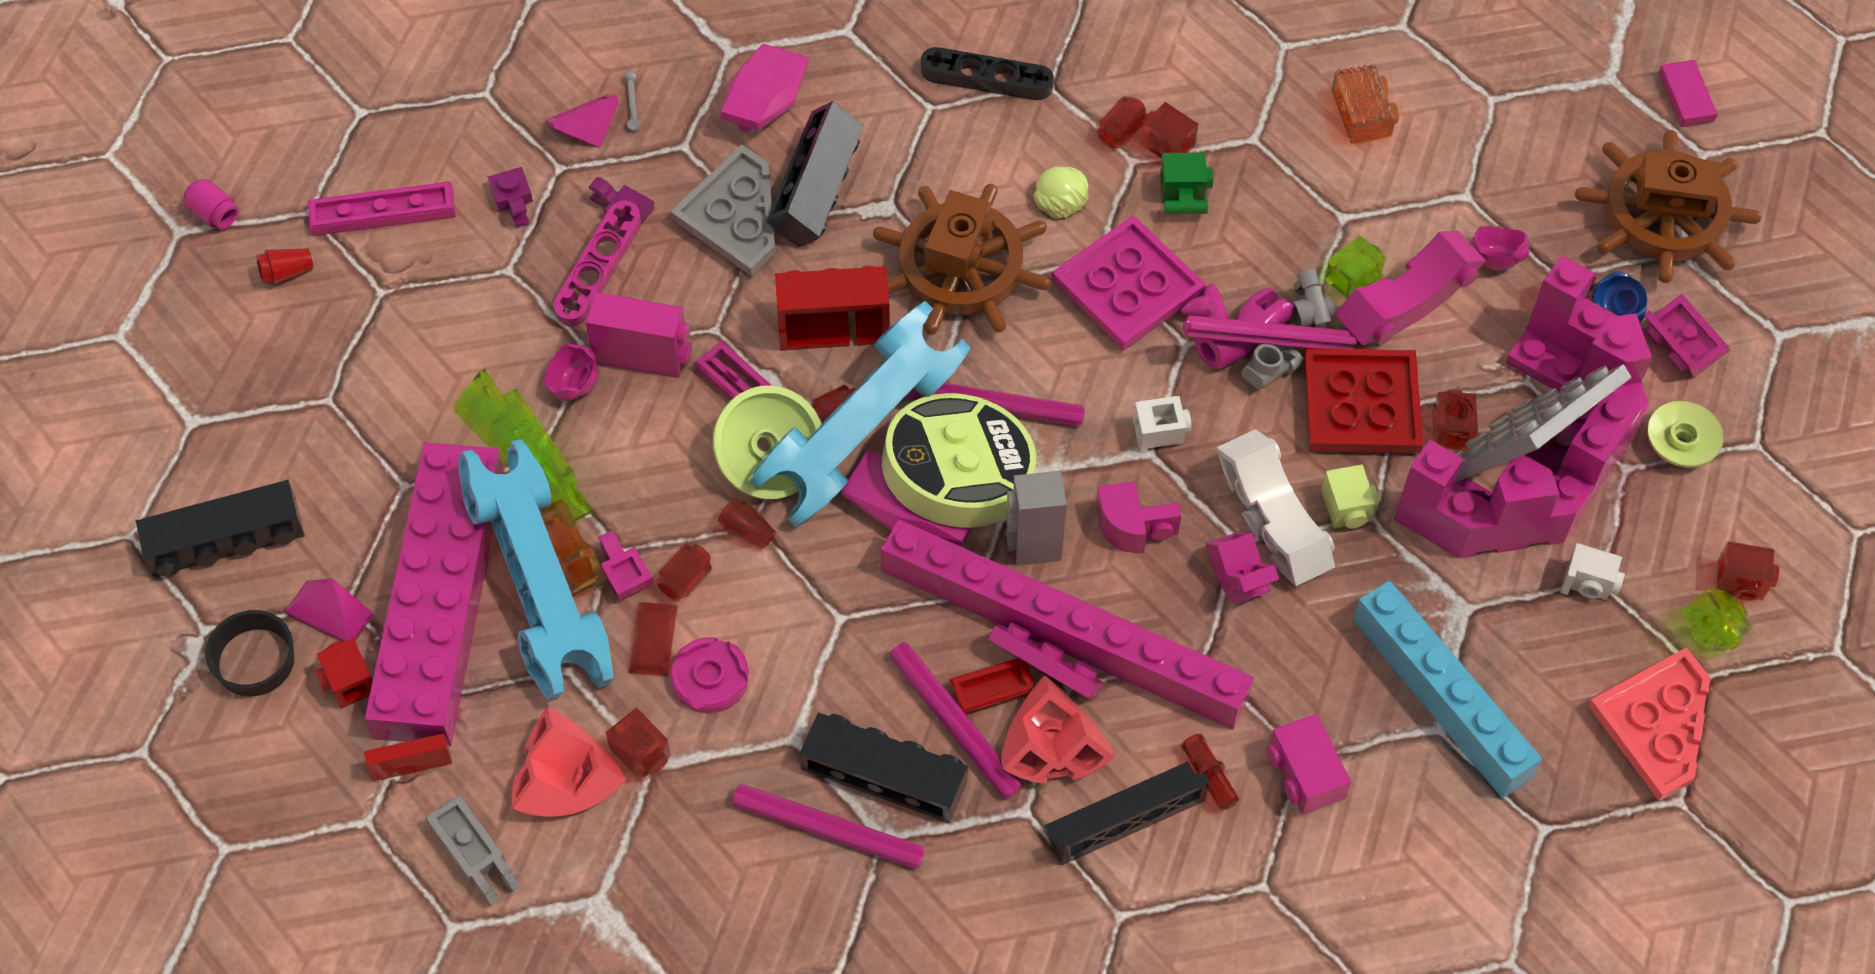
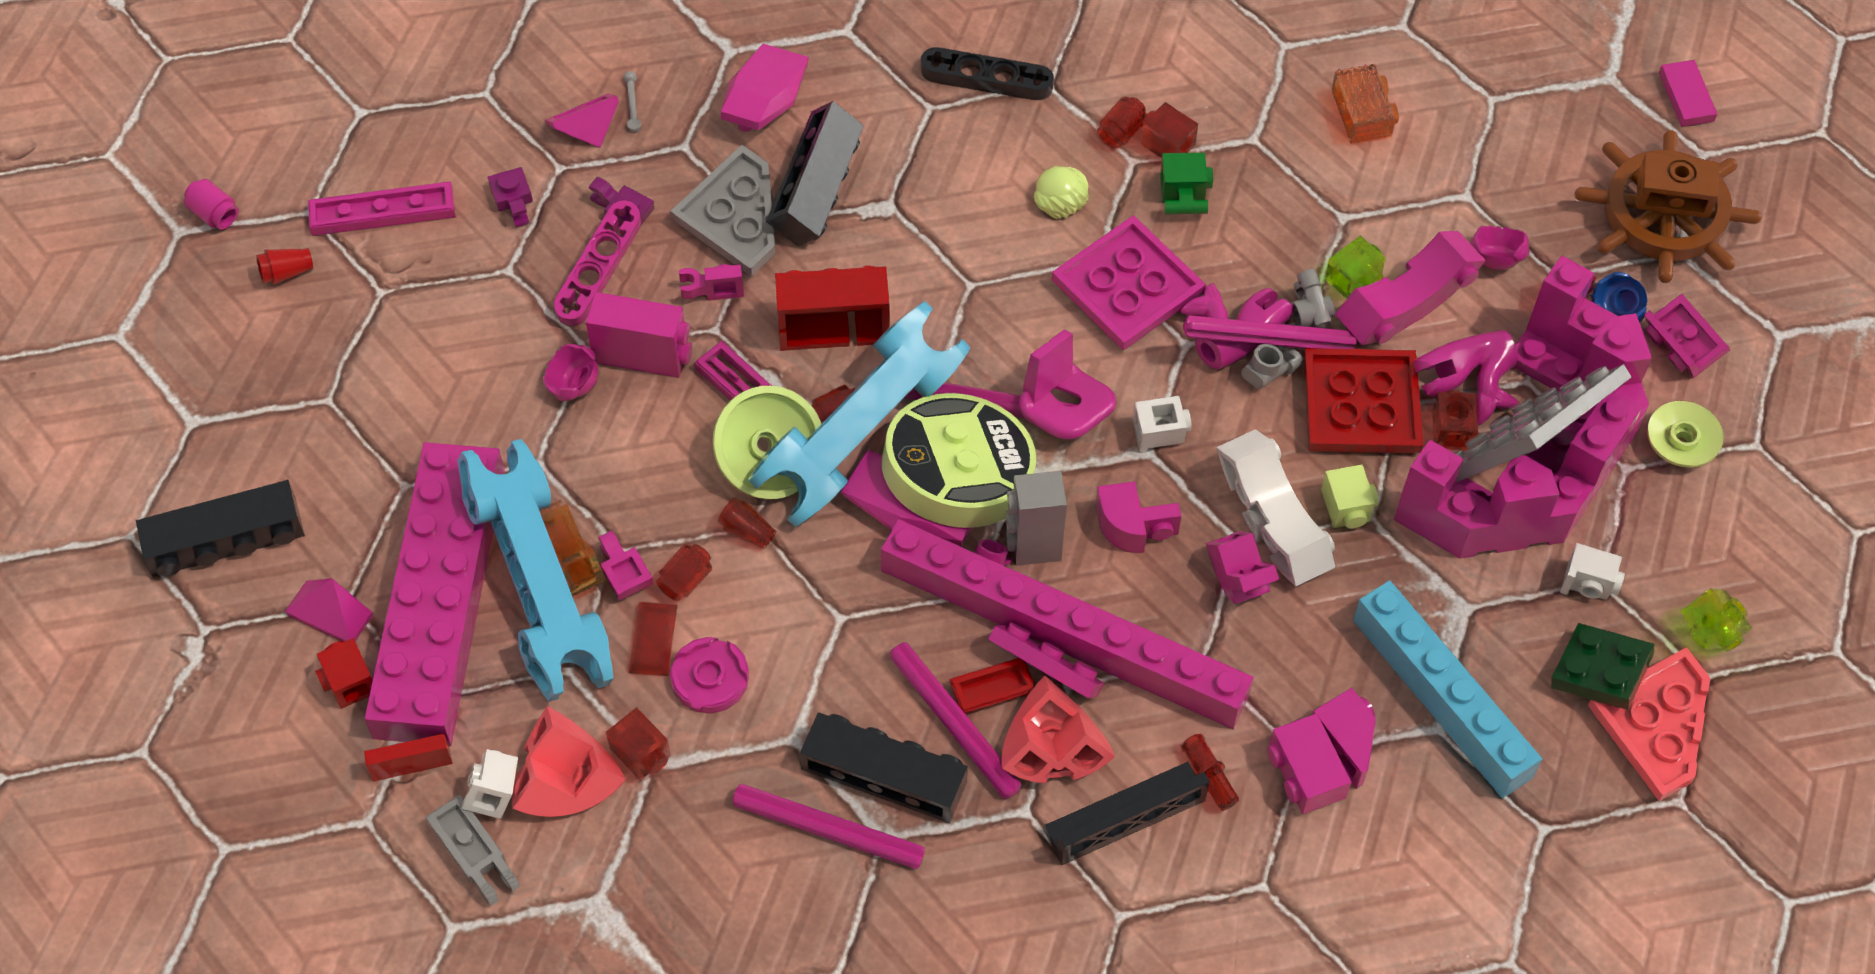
(241, 623): black tyre -> none
(491, 784): none -> white brick
(508, 419): clear neon green wedge -> none
(717, 283): none -> dark pink plate
(959, 252): dark orange piece -> none
(994, 551): none -> dark pink plate
(1053, 368): none -> dark pink piece
(1351, 728): none -> dark pink slope
(1456, 360): none -> dark pink piece
(1602, 666): none -> dark green plate
(1747, 571): clear red brick -> none

